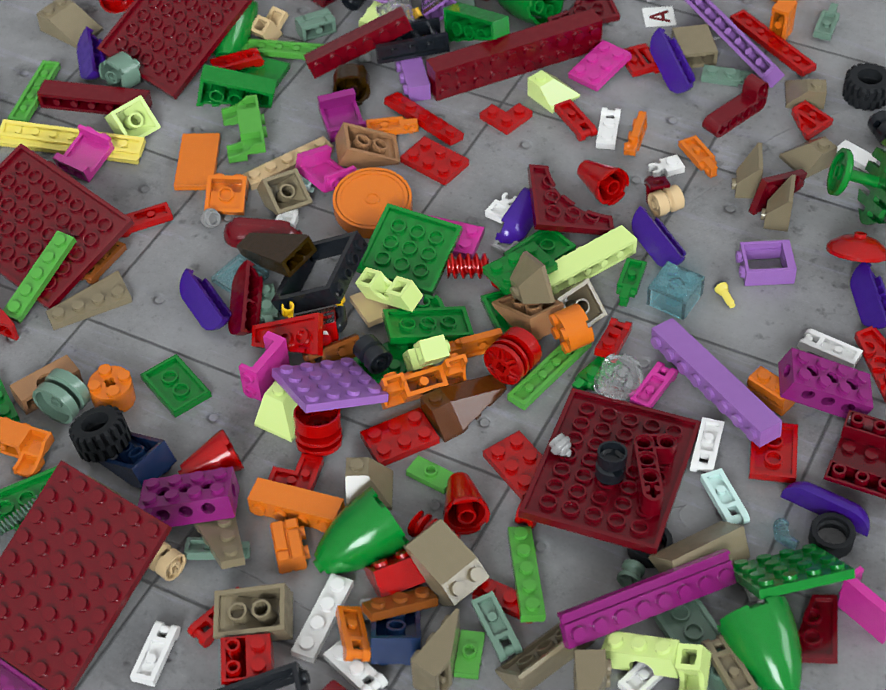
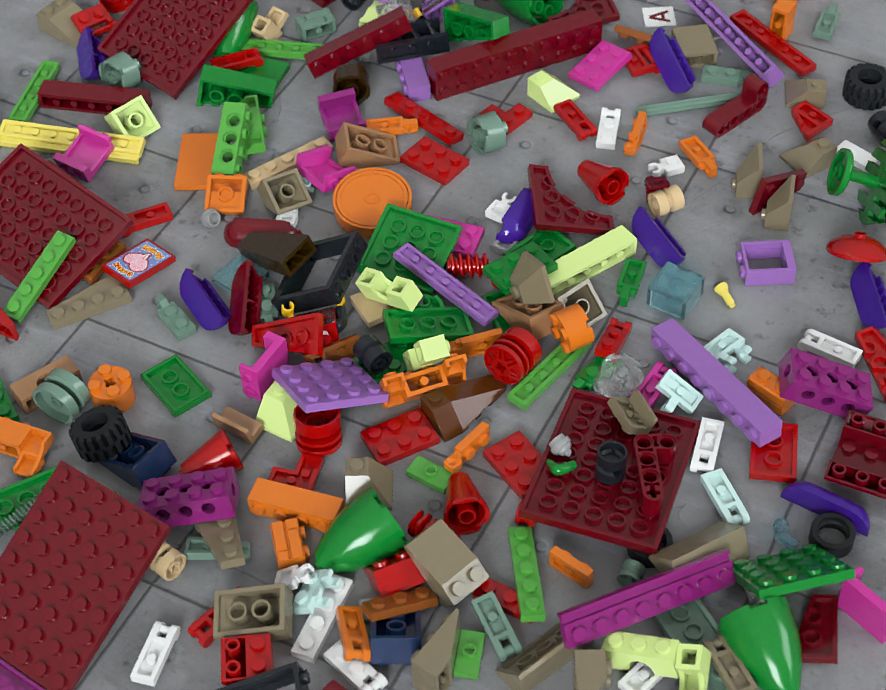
(93, 17): none -> red plate
(138, 263): none -> tile
(174, 318): none -> sand green hinge
(232, 113): none -> bright green brick
(238, 425): none -> medium nougat panel
(294, 575): none -> white plate
(311, 593): none -> light aqua plate
(446, 284): none -> medium lavender tile
(468, 447): none -> orange hinge
(487, 132): none -> sand green brick
(561, 469): none -> green animal
(571, 567): none -> orange plate
(625, 33): none -> dark orange plate
(633, 413): none -> dark tan bracket
(678, 392): none -> light aqua plate
(687, 104): none -> sand green axle
(727, 344): none -> light aqua plate

